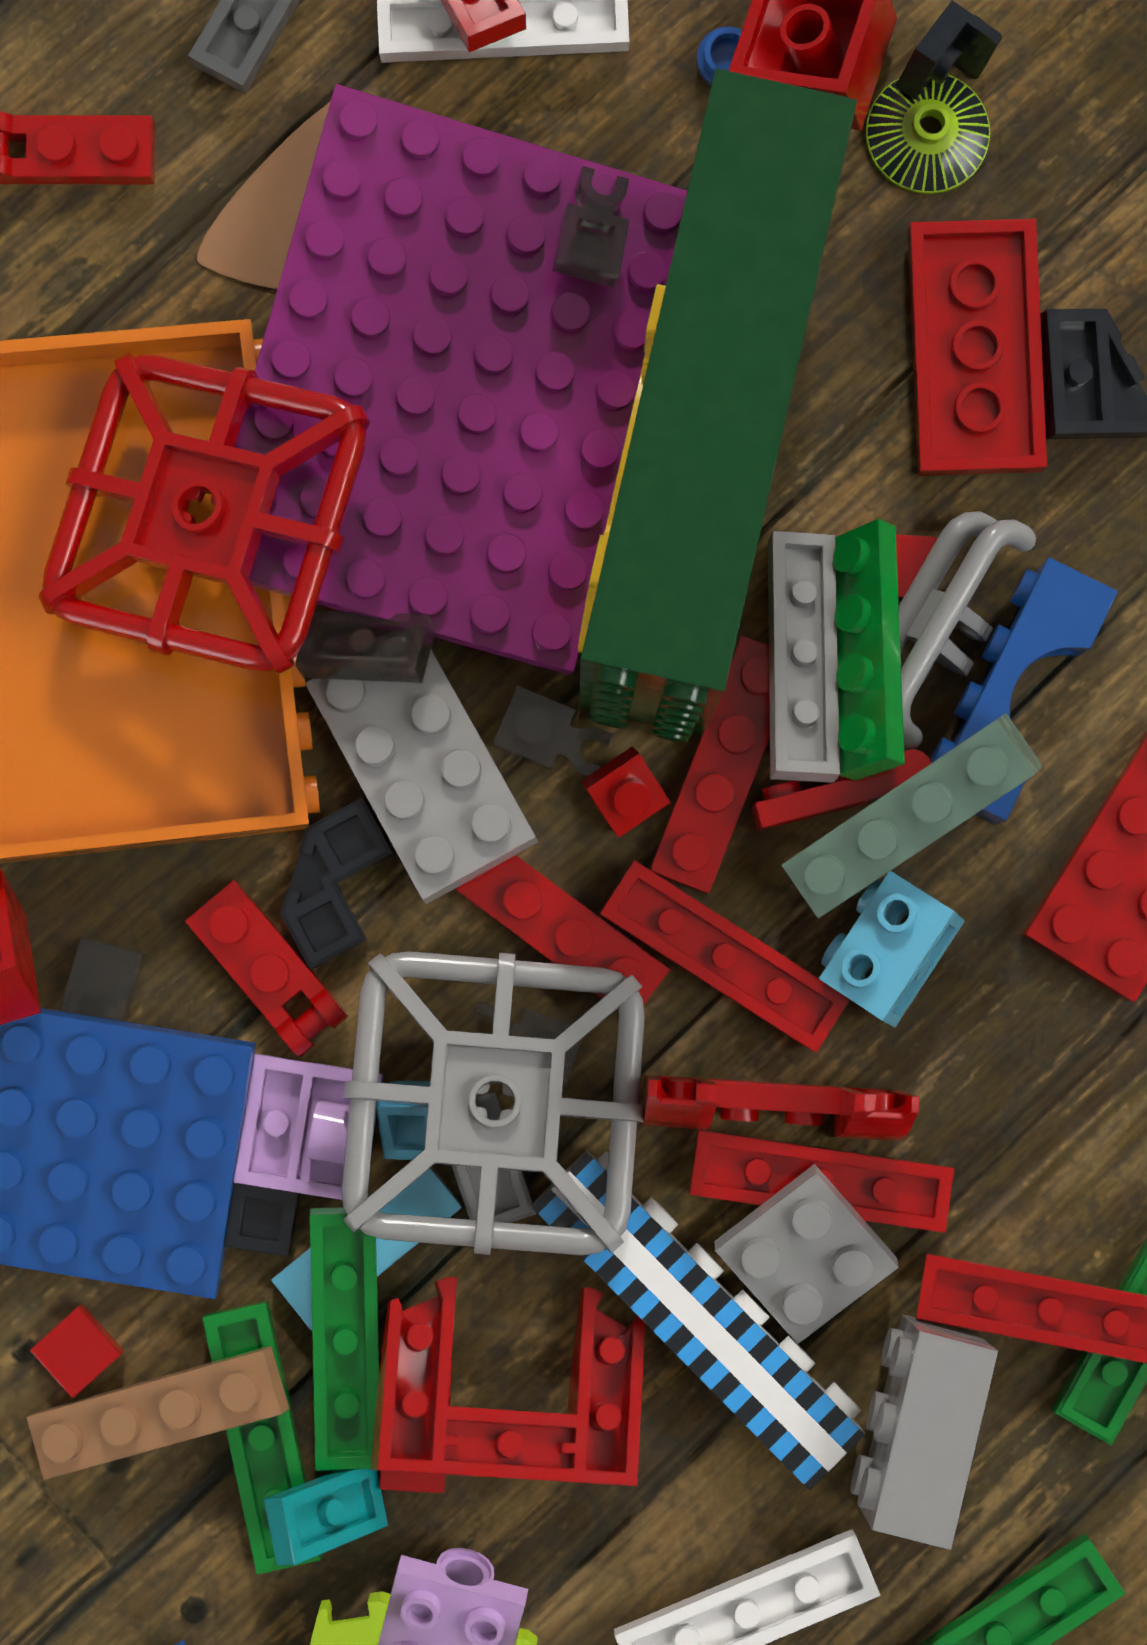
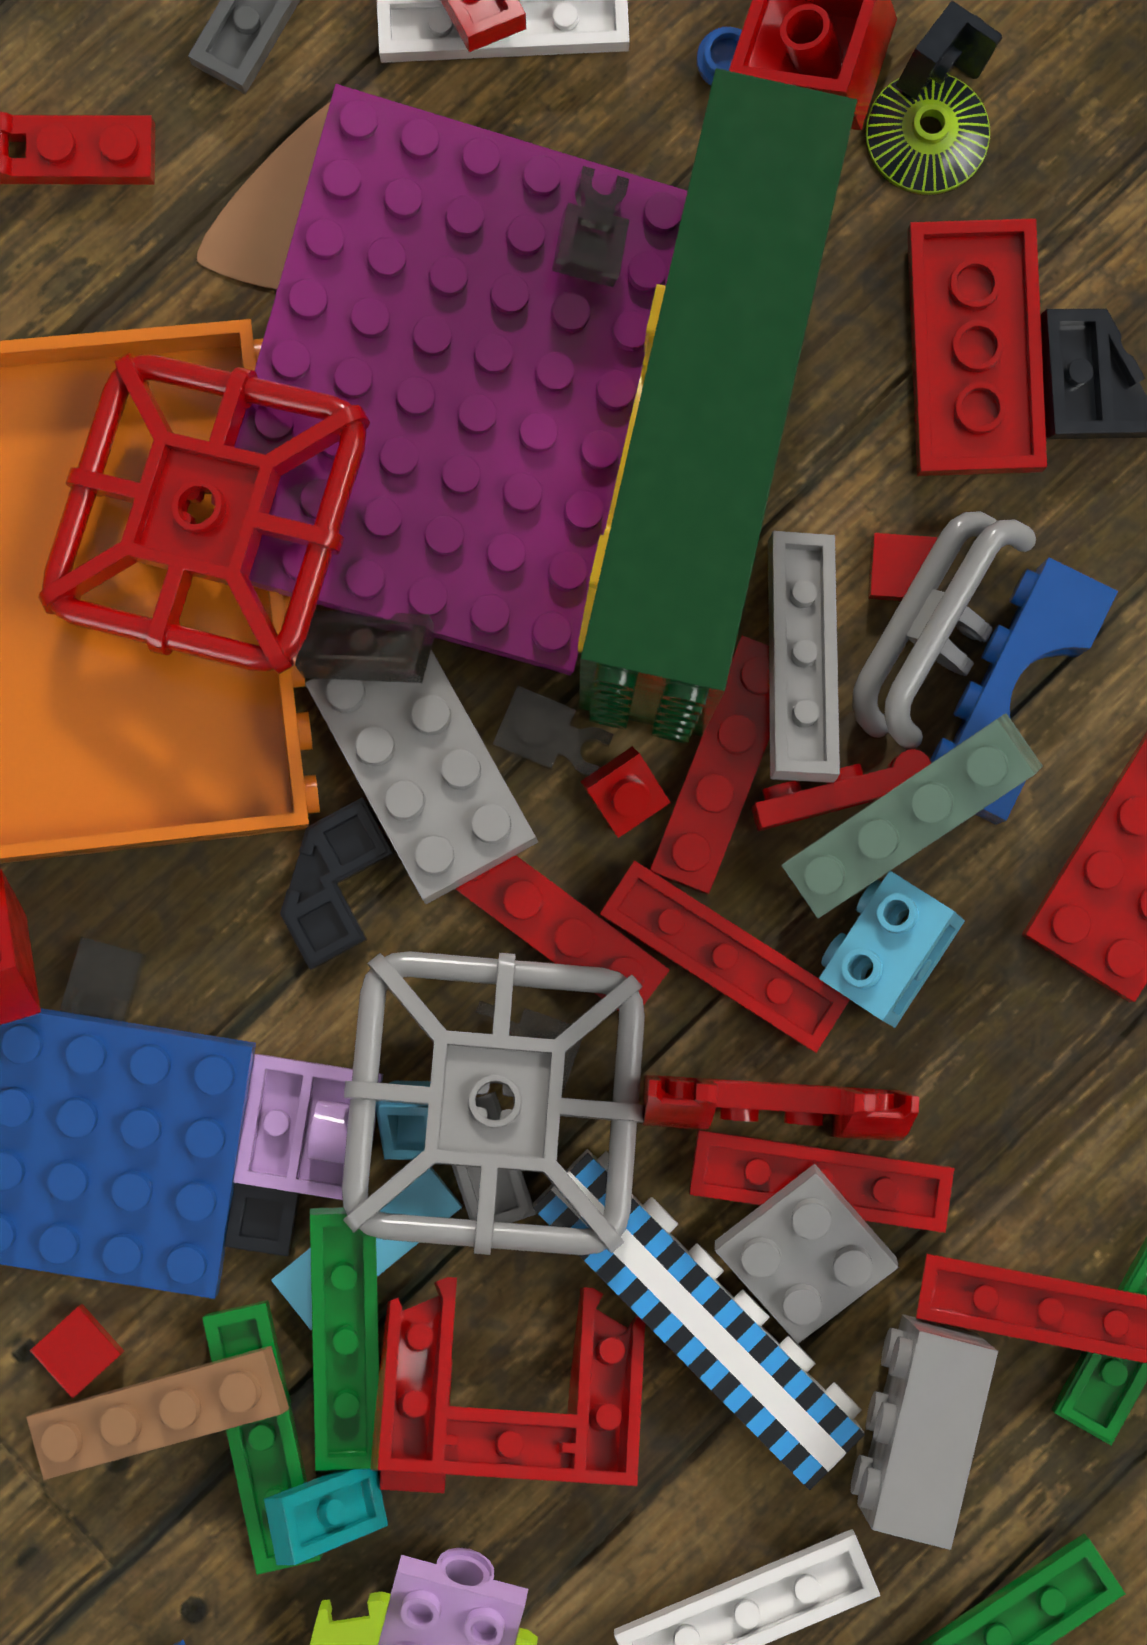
(265, 966): red plate -> none
(868, 651): green plate -> none

